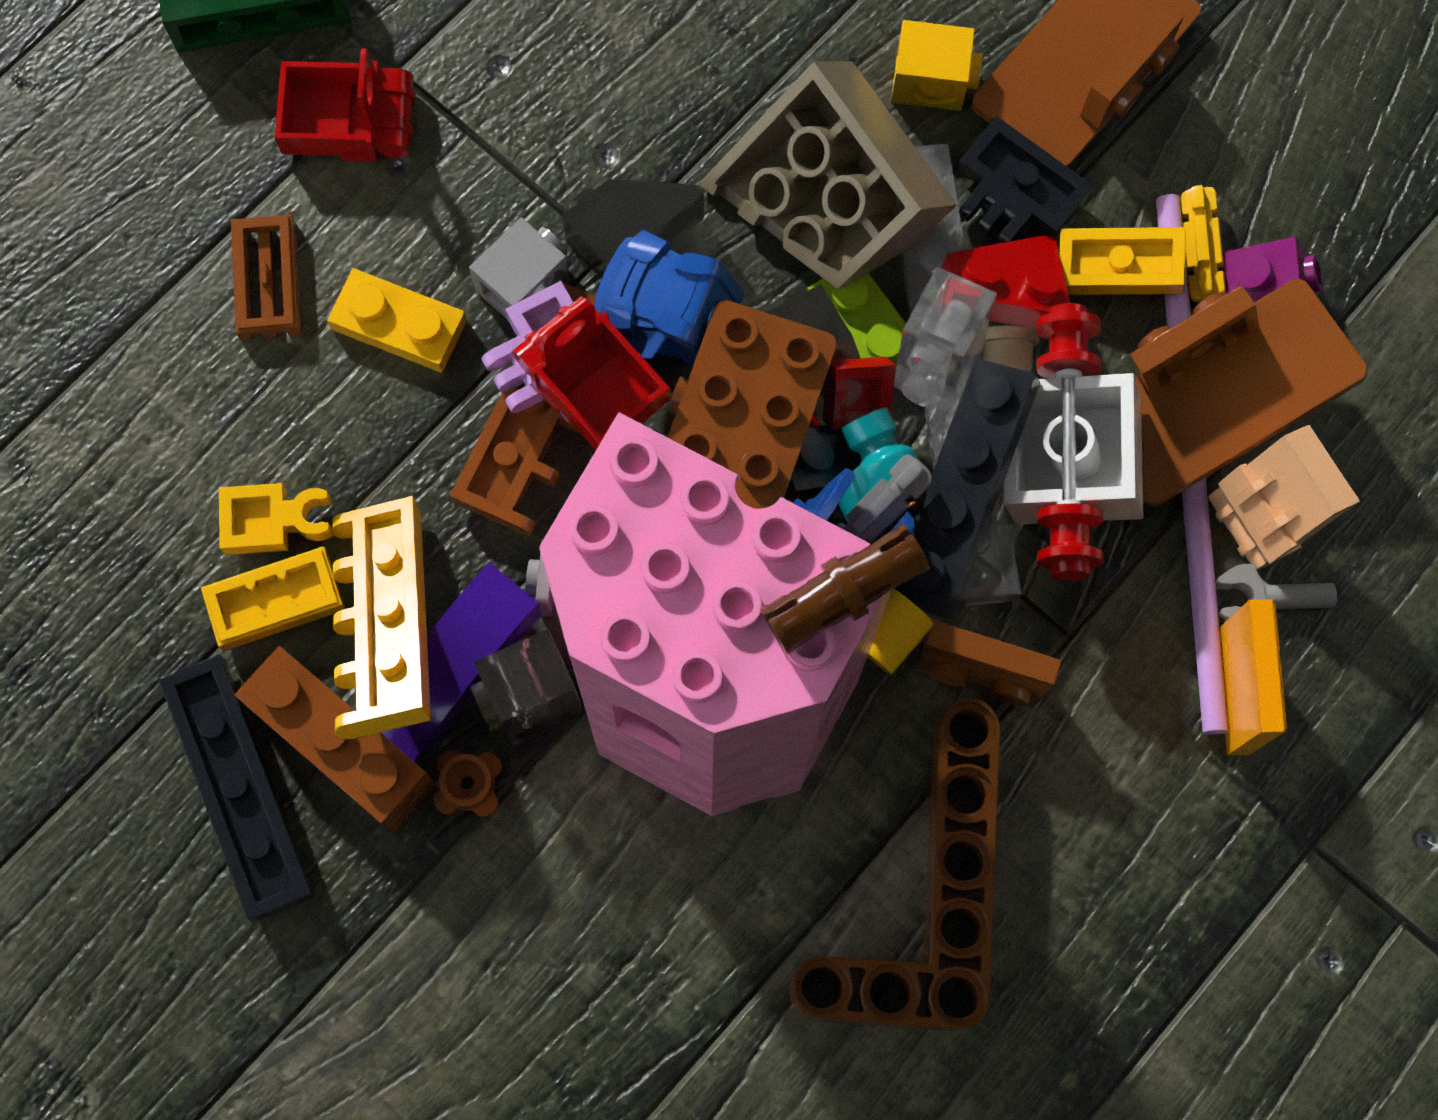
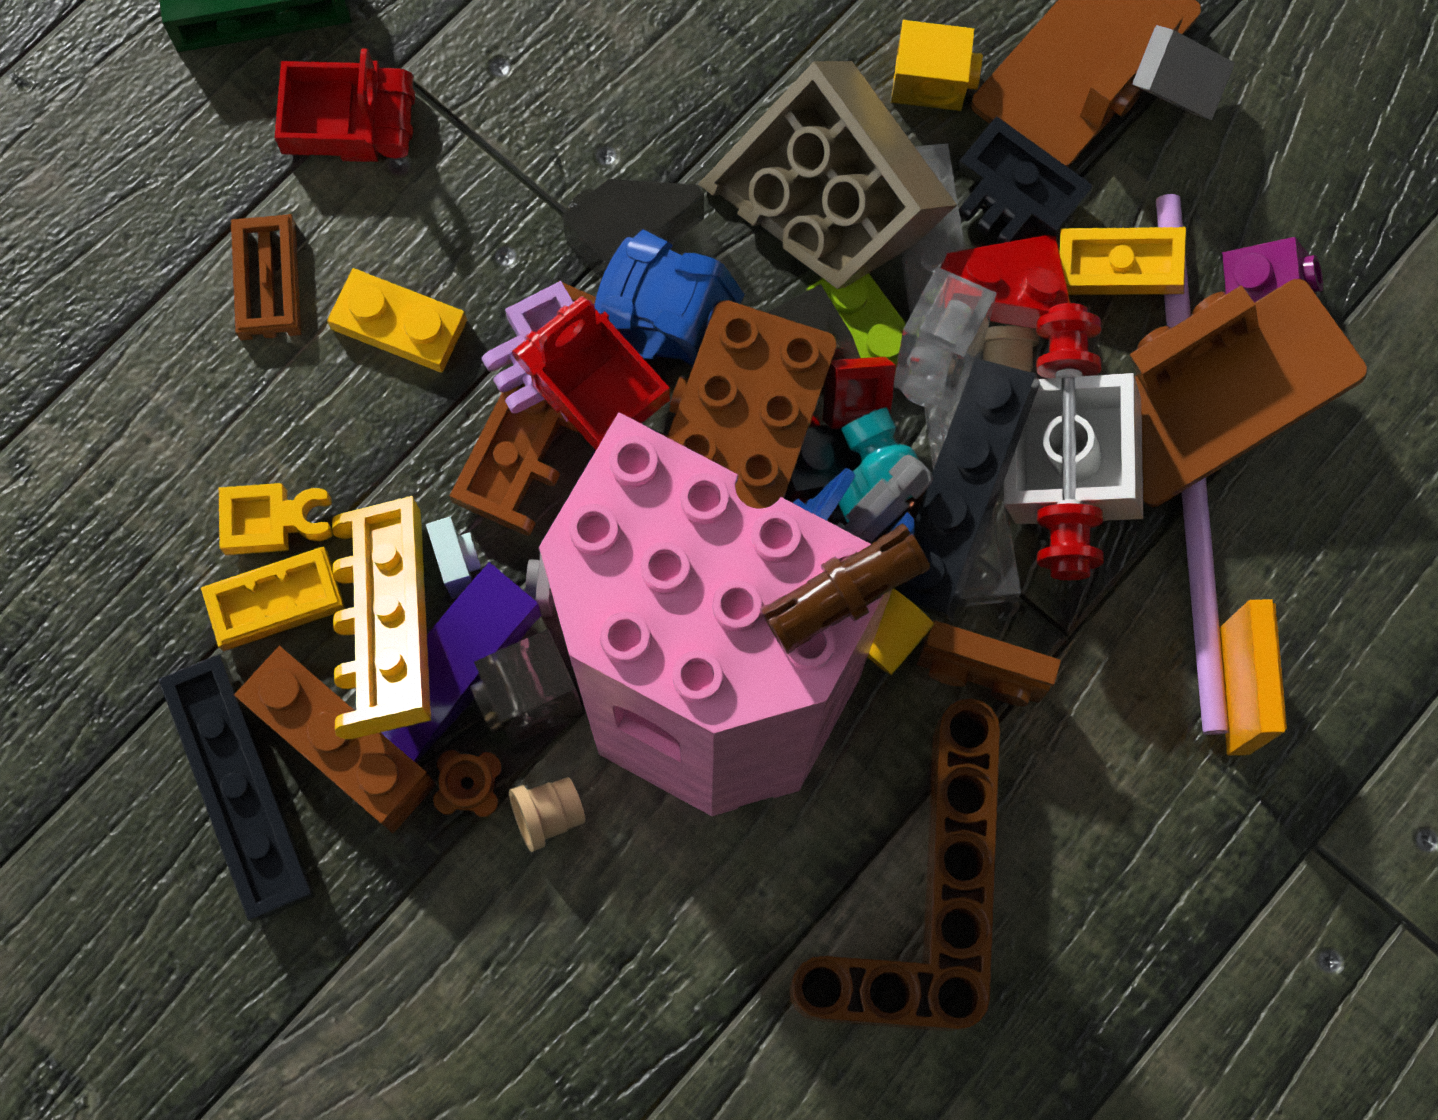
(454, 555): none -> light aqua plate
(519, 266): light grey brick -> none
(546, 811): none -> tan piece
(1183, 72): none -> light grey tile
(1203, 242): yellow axle -> none
(1282, 497): light nougat piece -> none
(1285, 596): light grey bar -> none

